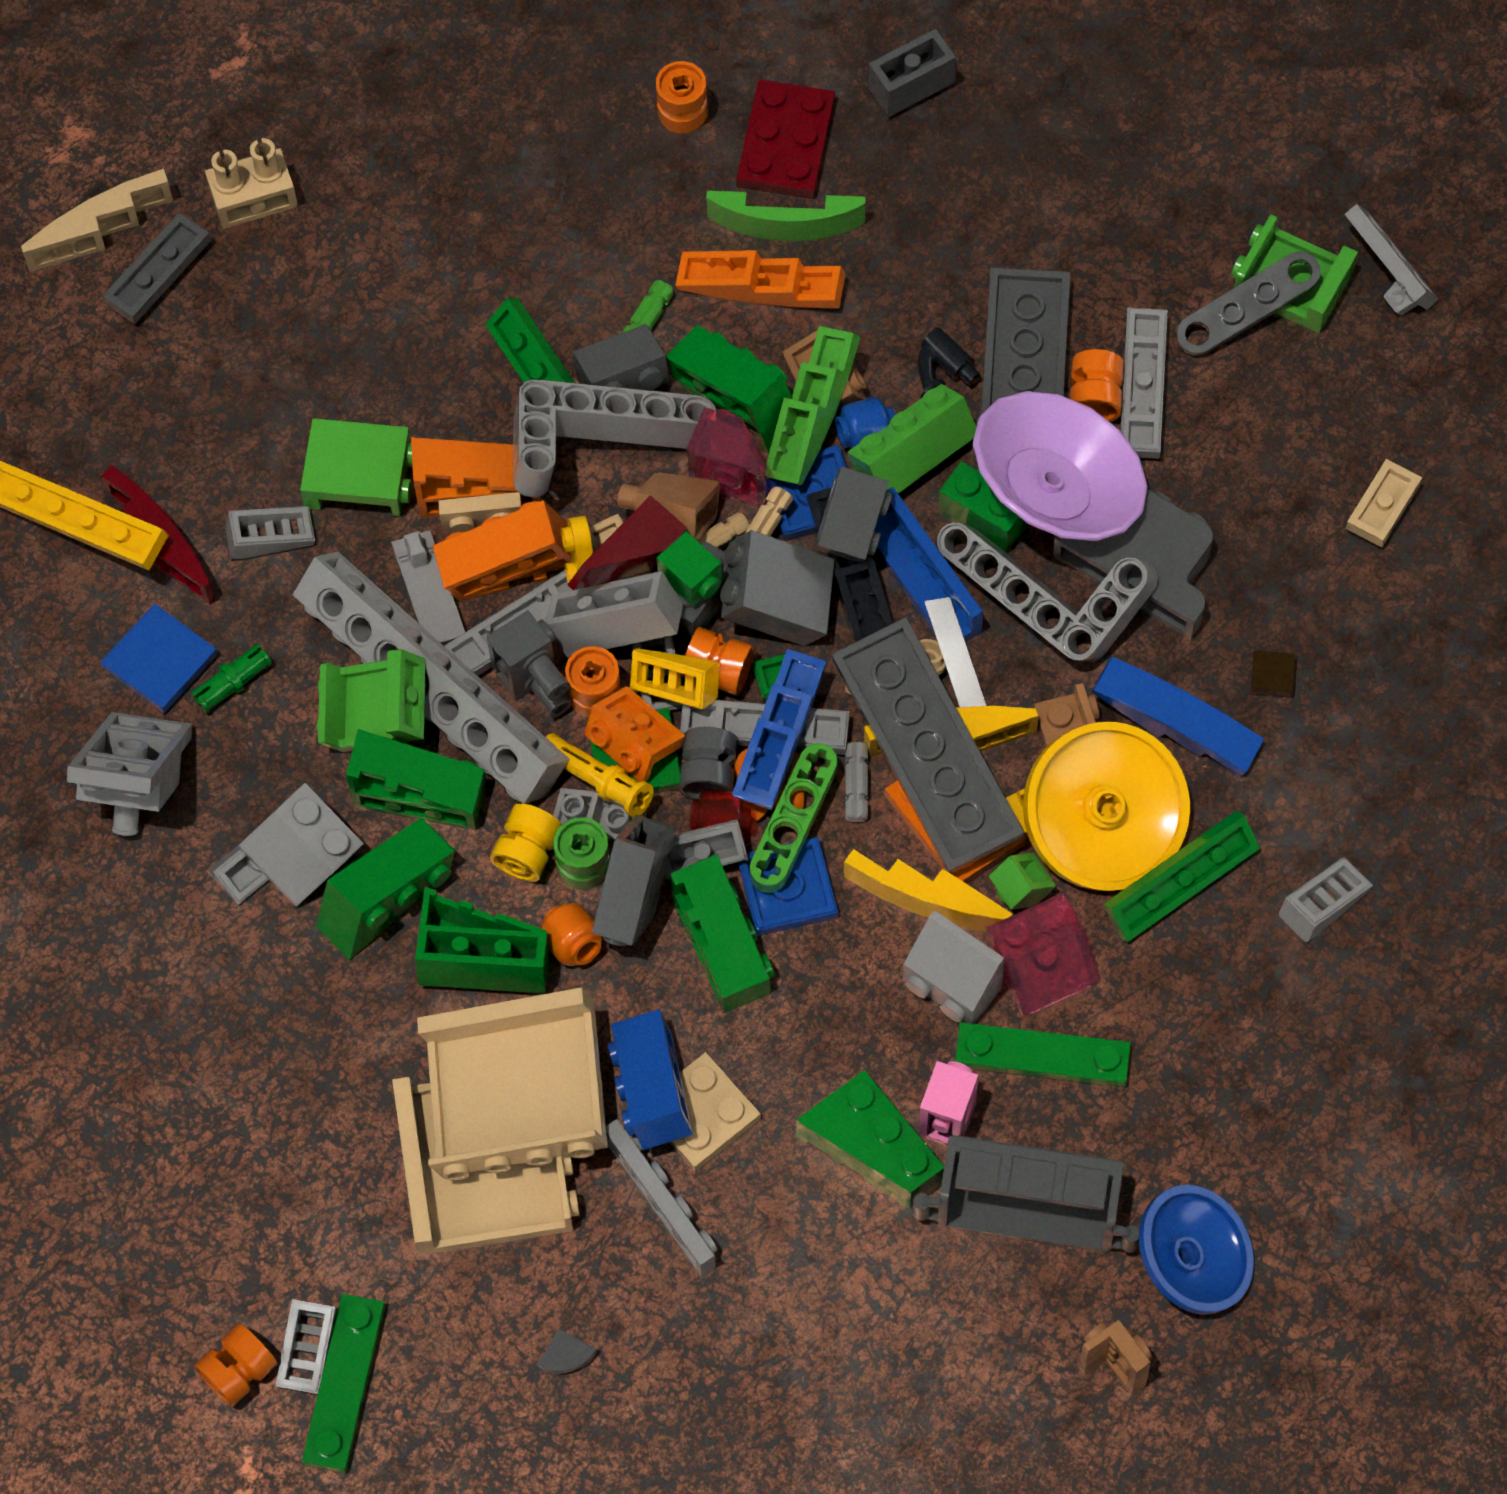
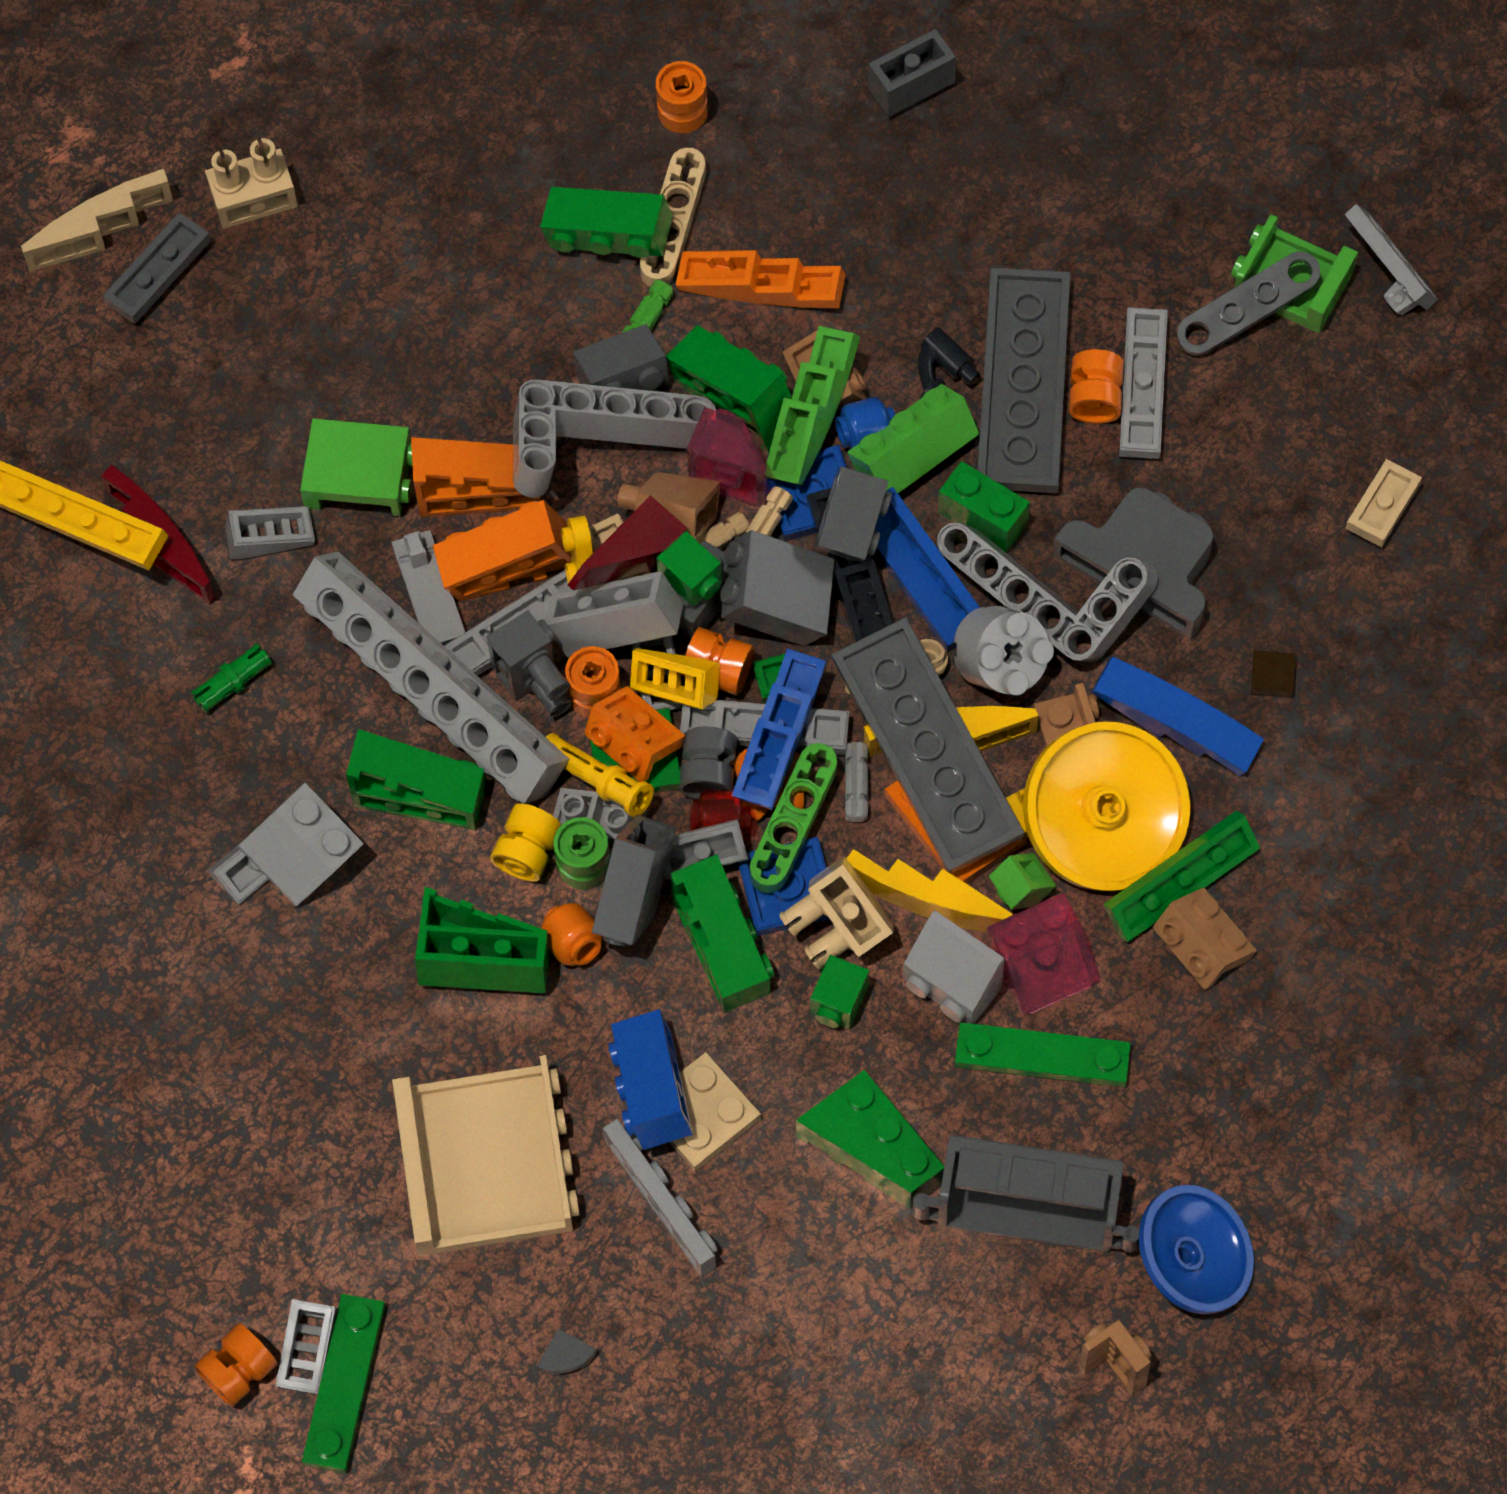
(130, 766): light grey brick -> none
(159, 658): blue tile -> none
(372, 697): bright green panel -> none
(382, 886): green wedge -> none
(471, 512): tan plate -> none
(514, 1083): tan panel -> none
(525, 344): green plate -> none
(606, 221): none -> green brick
(682, 216): none -> tan beam
(785, 139): dark red plate -> none
(786, 223): bright green slope -> none
(839, 993): none -> green brick
(850, 906): none -> tan brick
(948, 1102): bright pink brick -> none
(955, 652): white sticker -> none
(1002, 649): none -> light grey brick
(1060, 466): lavender dish -> none
(1203, 937): none -> medium nougat bracket
(1306, 917): light grey slope -> none

